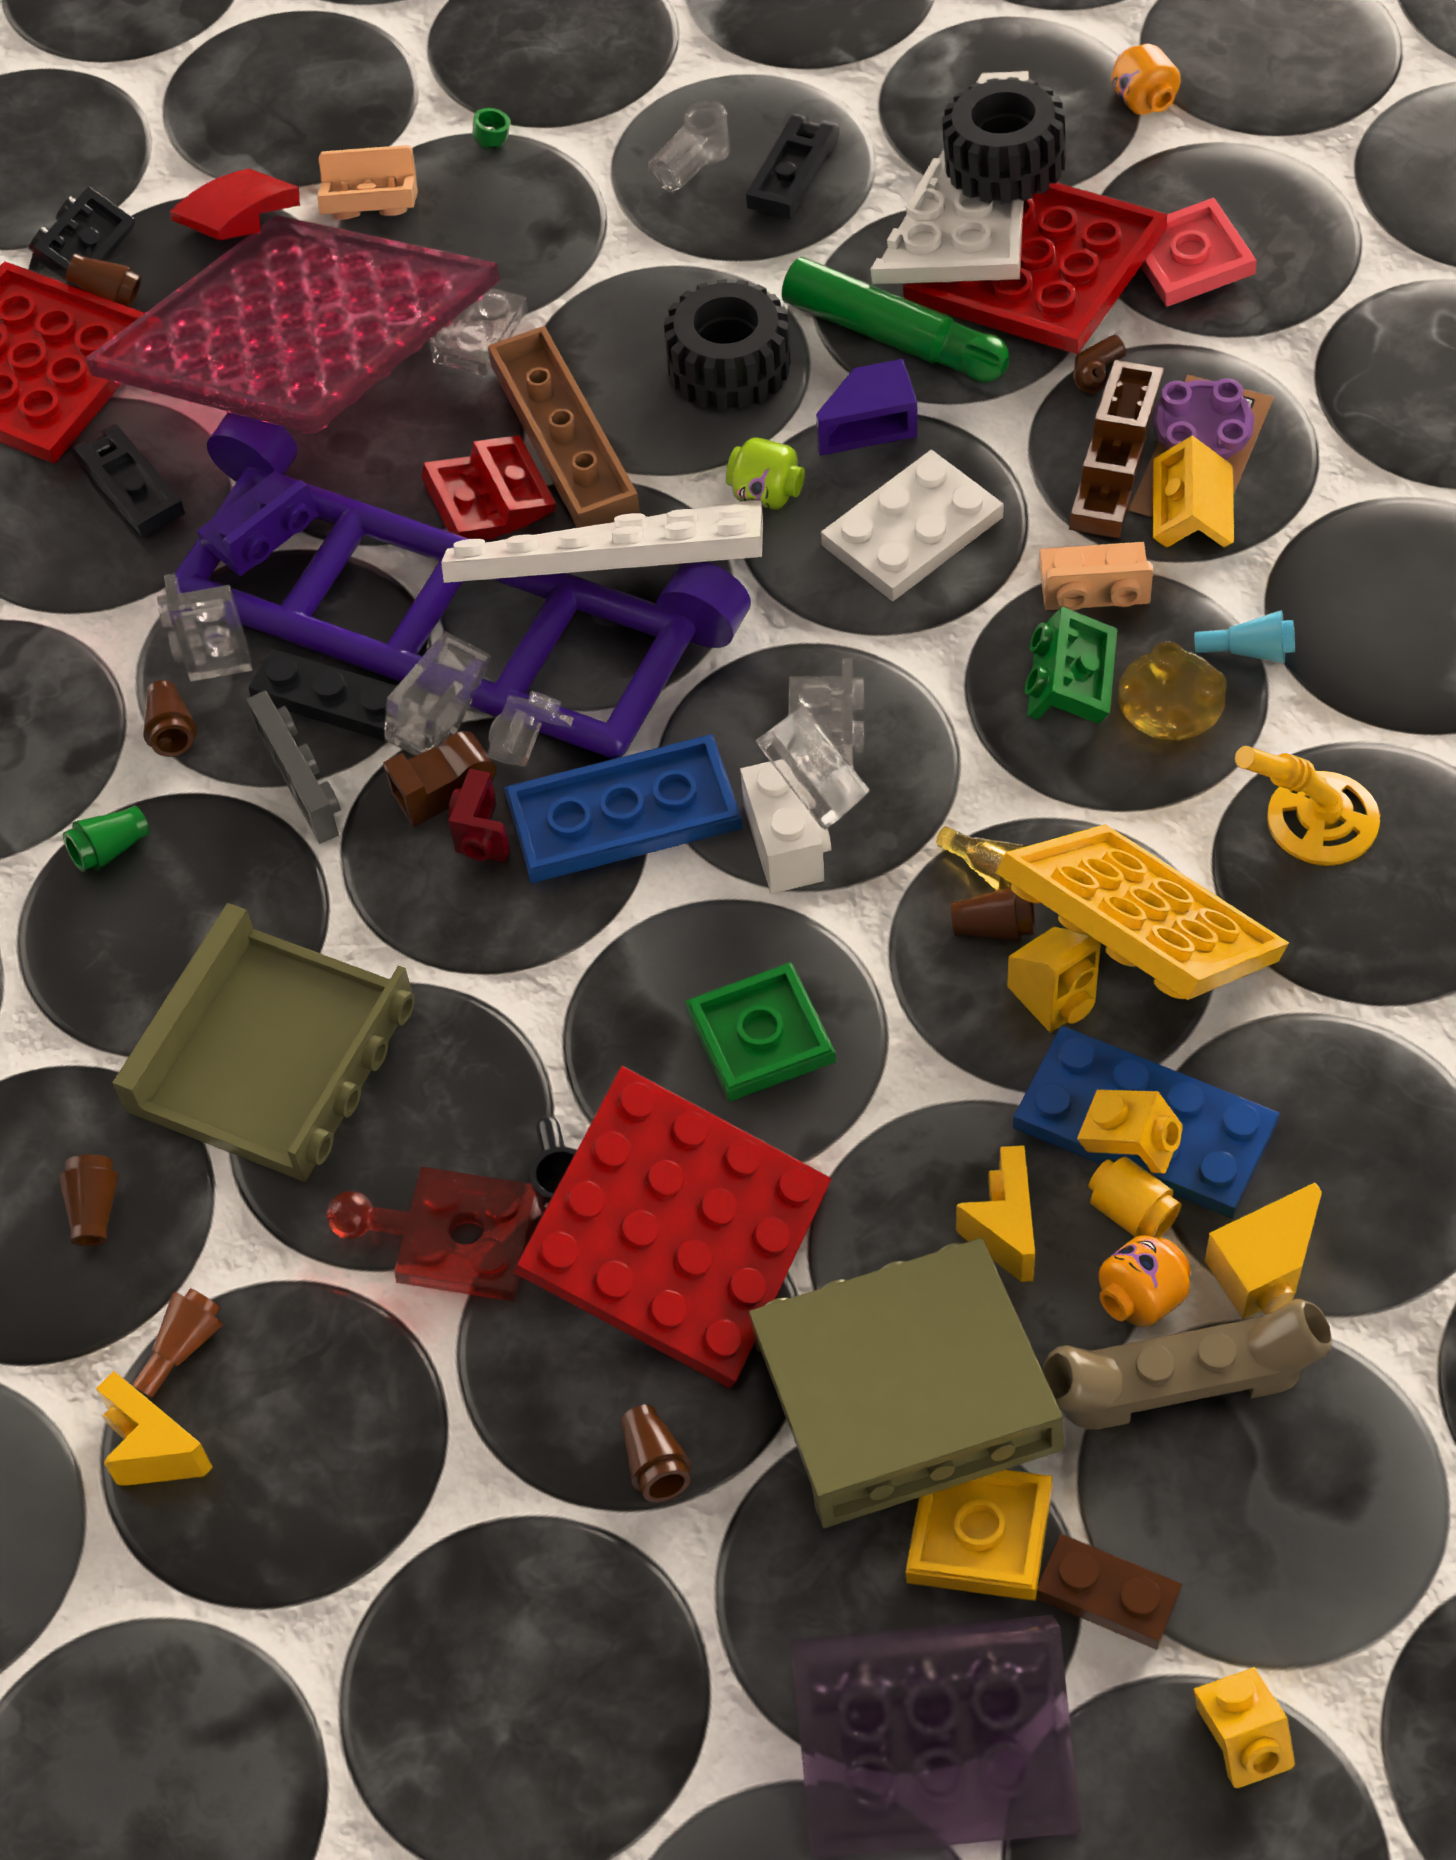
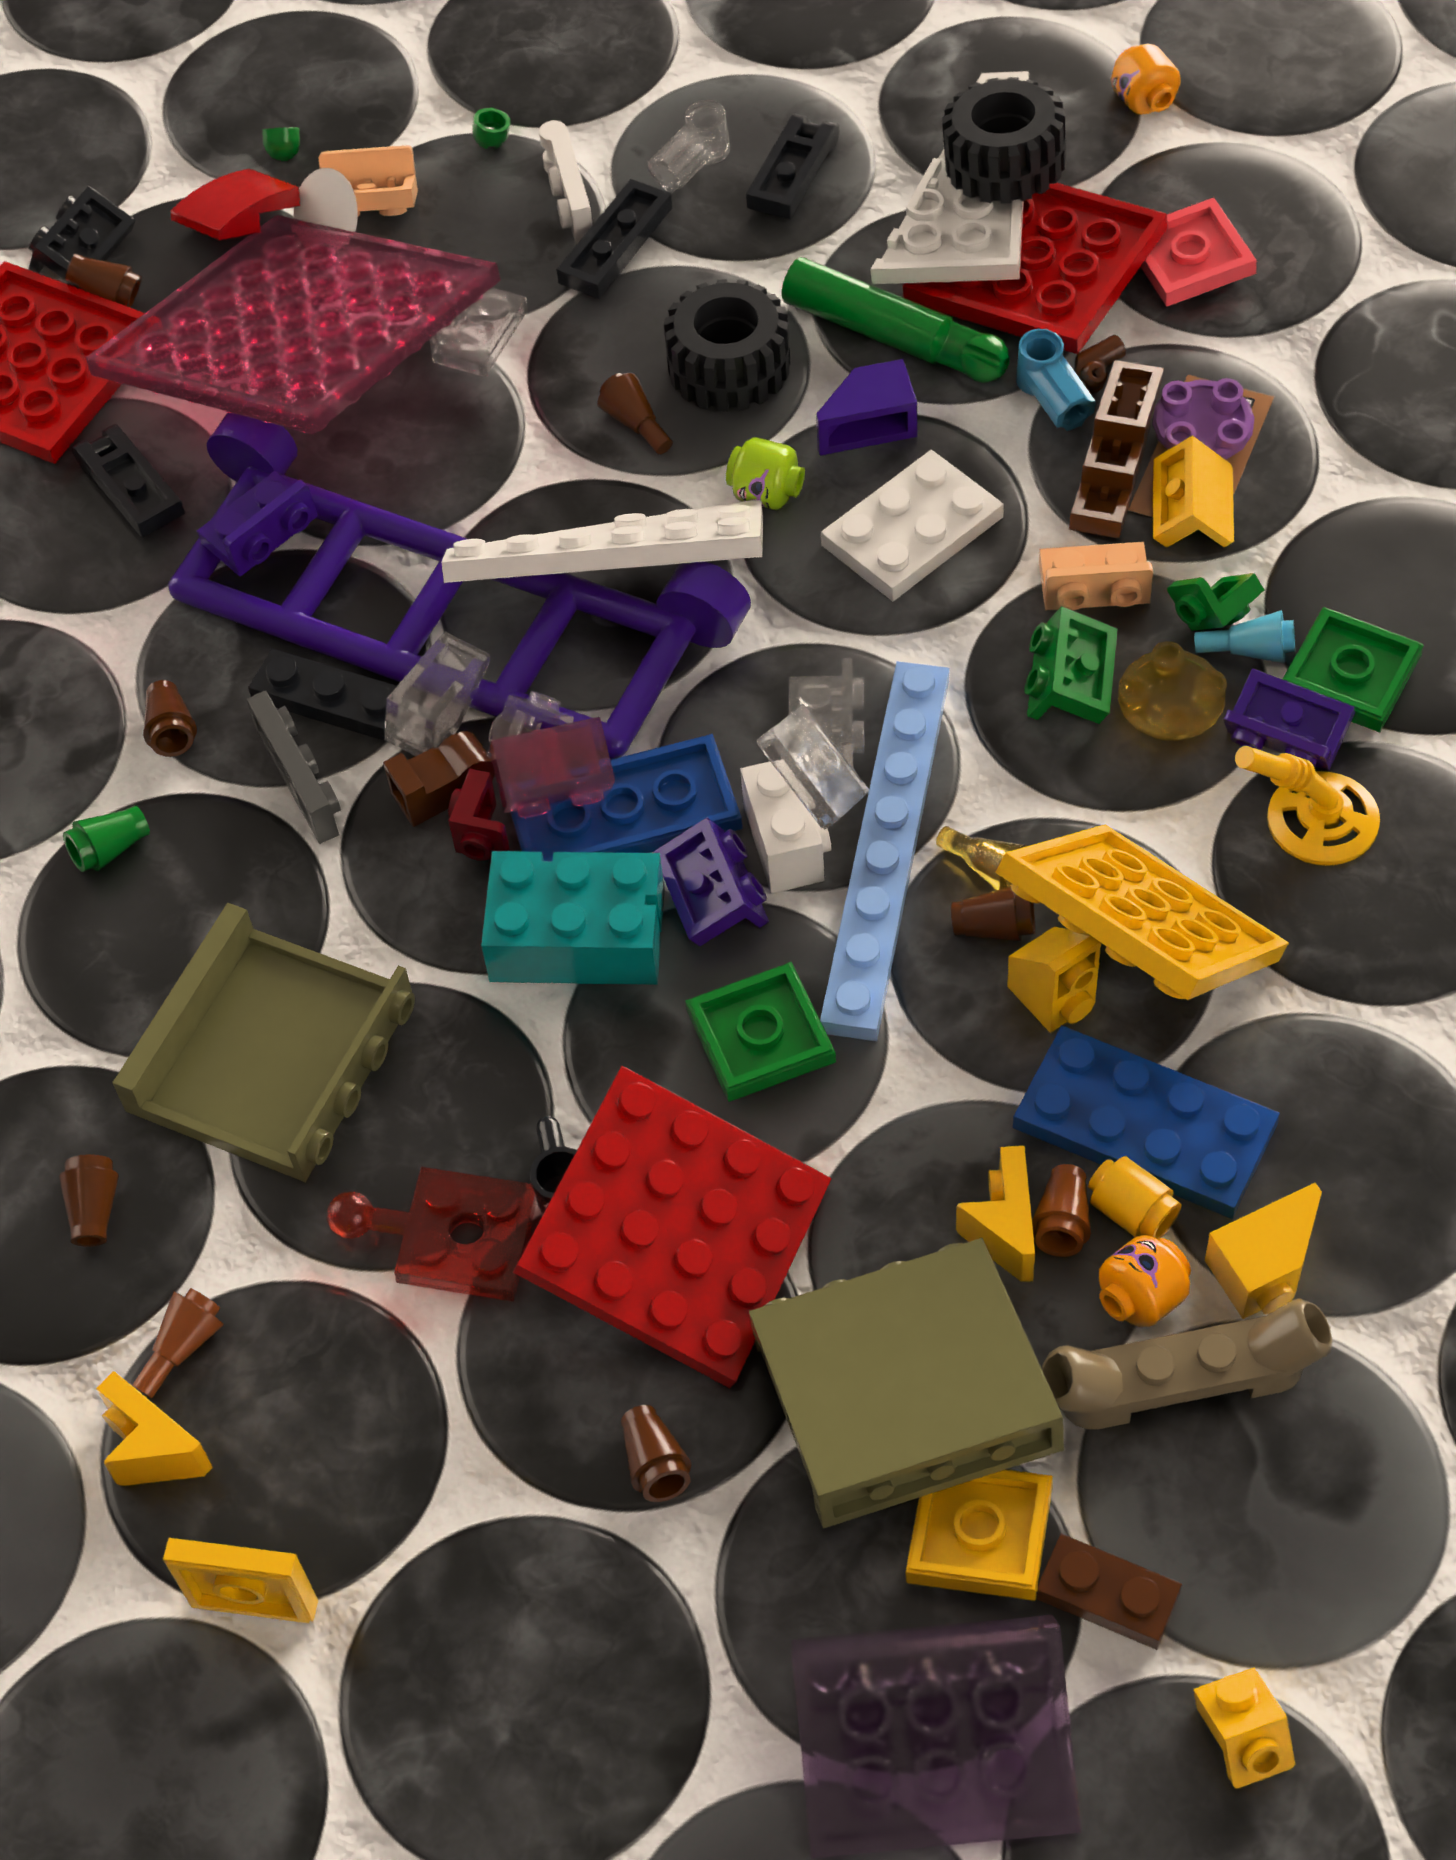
(205, 630): clear bracket -> none
(241, 1580): none -> yellow plate
(282, 142): none -> green hinge
(327, 200): none -> white sticker
(490, 490): red slope -> none
(552, 767): none -> clear pink brick
(563, 428): medium nougat piece -> none
(565, 178): none -> white plate
(573, 918): none -> teal piece
(614, 238): none -> black plate
(626, 402): none -> reddish brown cone
(711, 881): none -> dark purple bracket
(885, 853): none -> light blue plate
(1050, 378): none -> dark azure piece
(1062, 1215): none -> dark orange cone
(1133, 1125): yellow bracket -> none
(1216, 605): none -> green bracket
(1288, 719): none -> dark purple bracket
(1355, 665): none -> green plate

